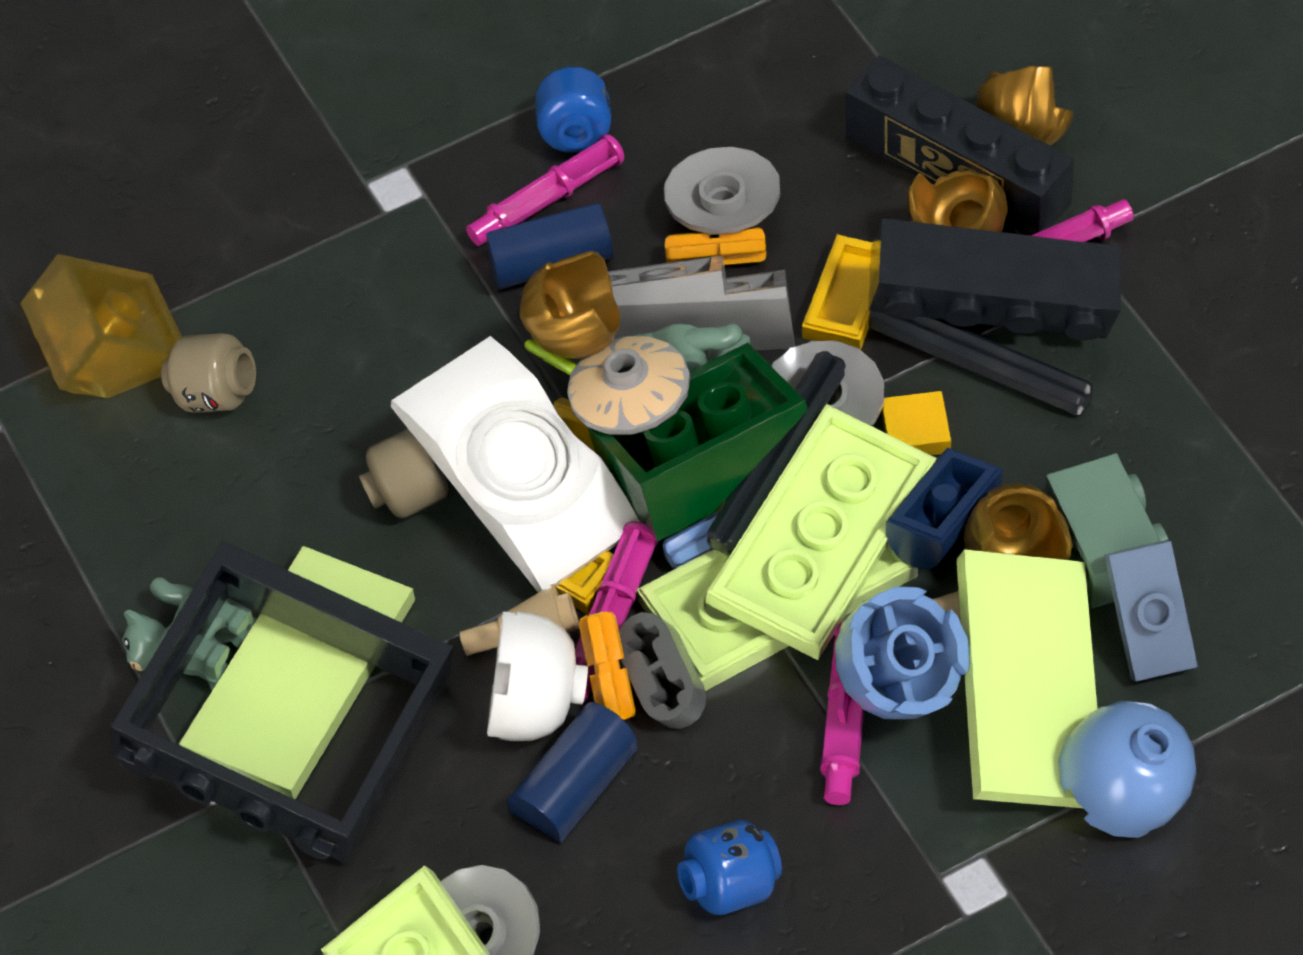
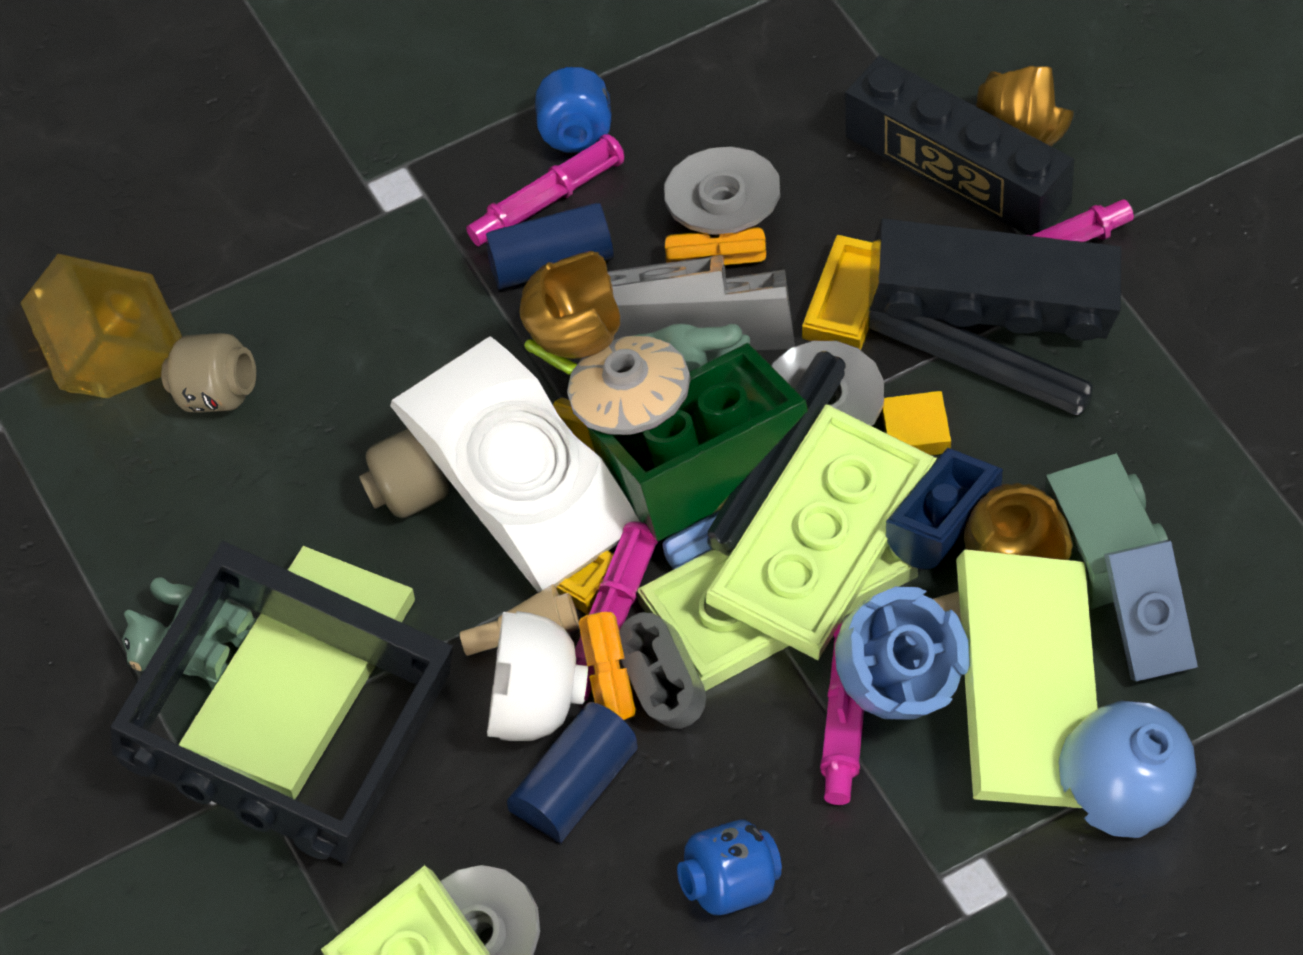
(958, 201): pearl gold hair -> none

